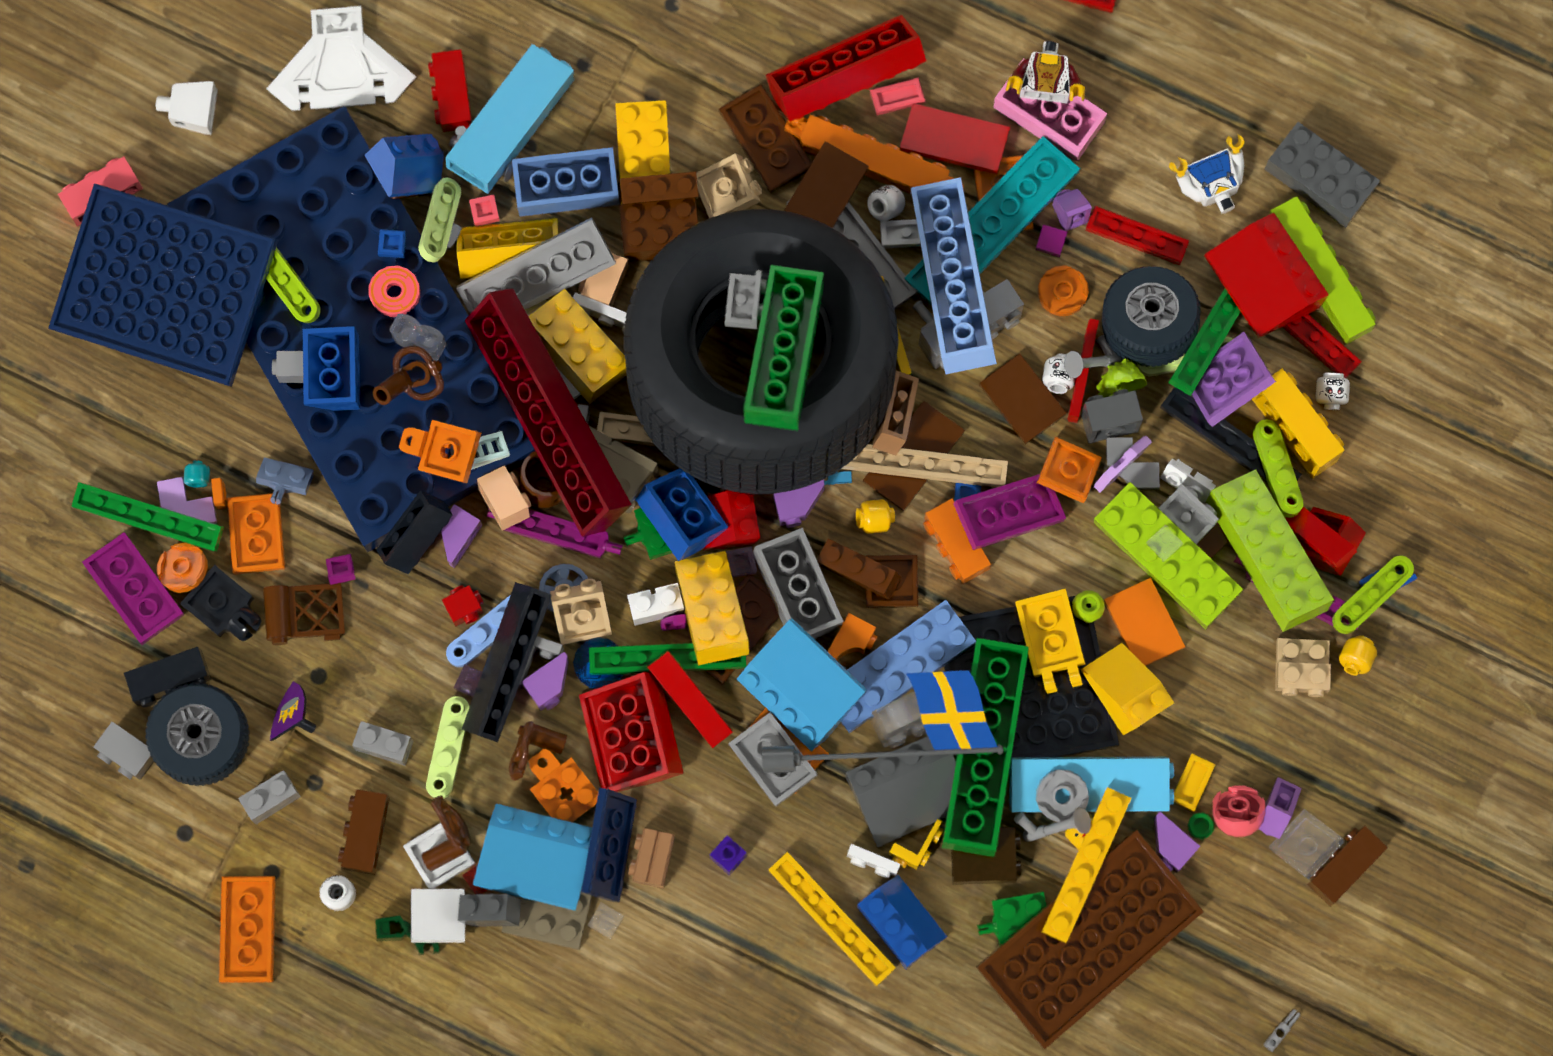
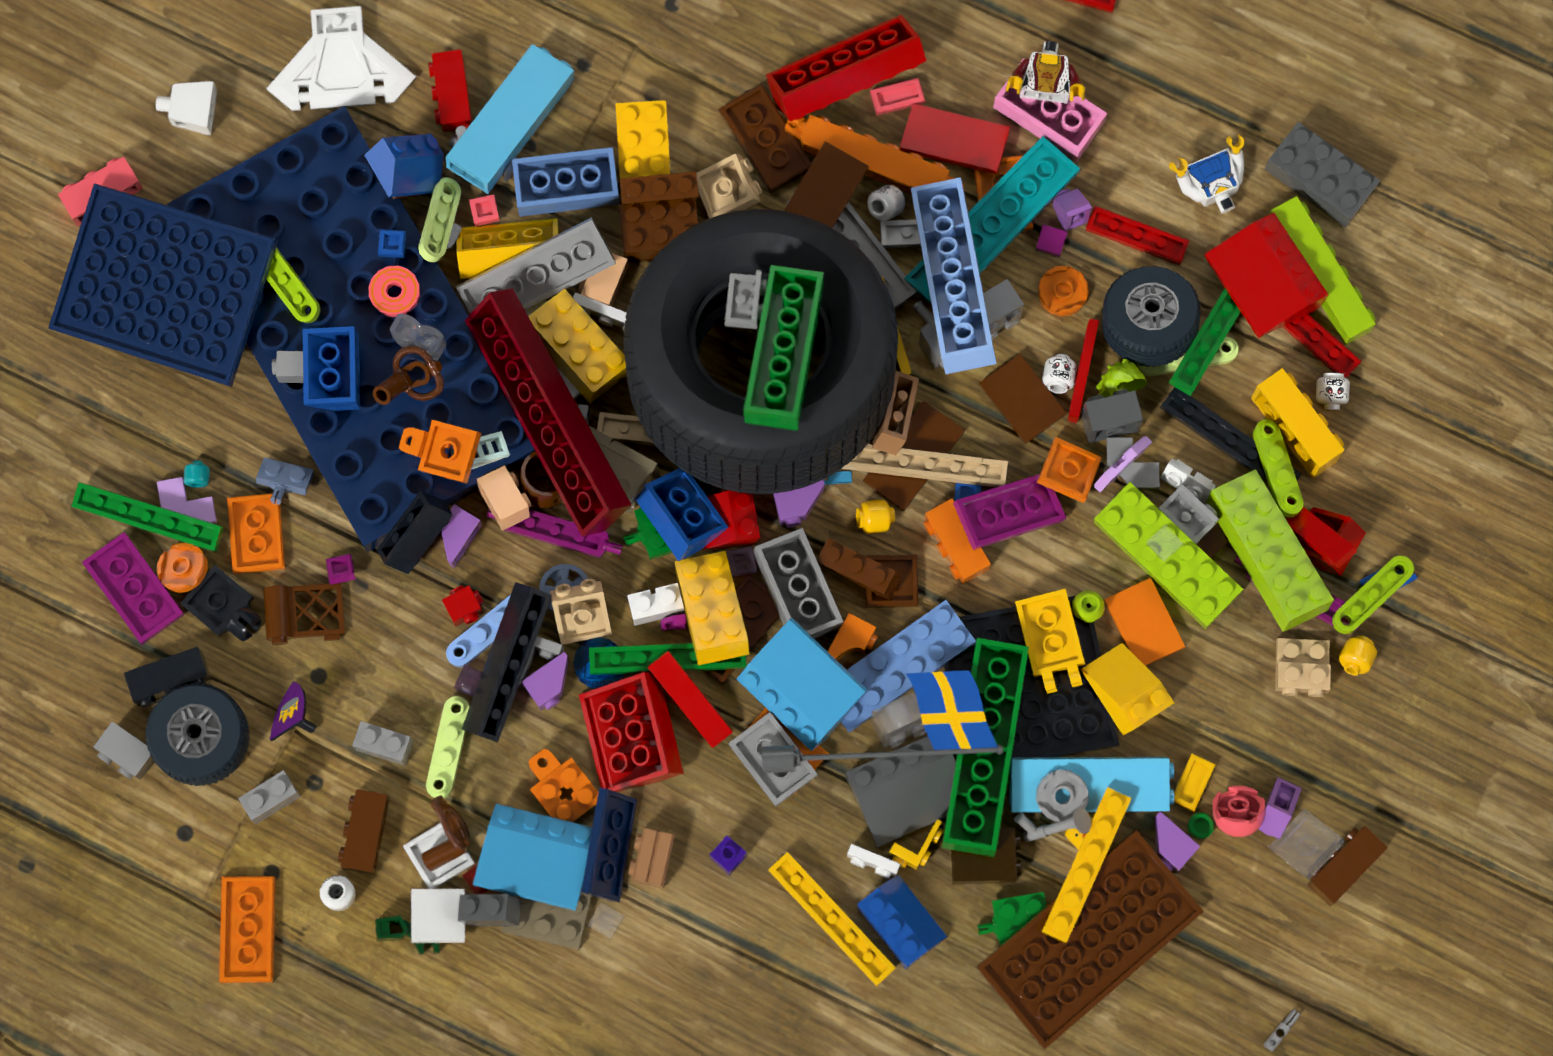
(219, 493): orange tile -> none
(536, 736): reddish brown piece -> none
(1075, 363): light grey piece -> none
(1231, 379): medium lavender plate -> none

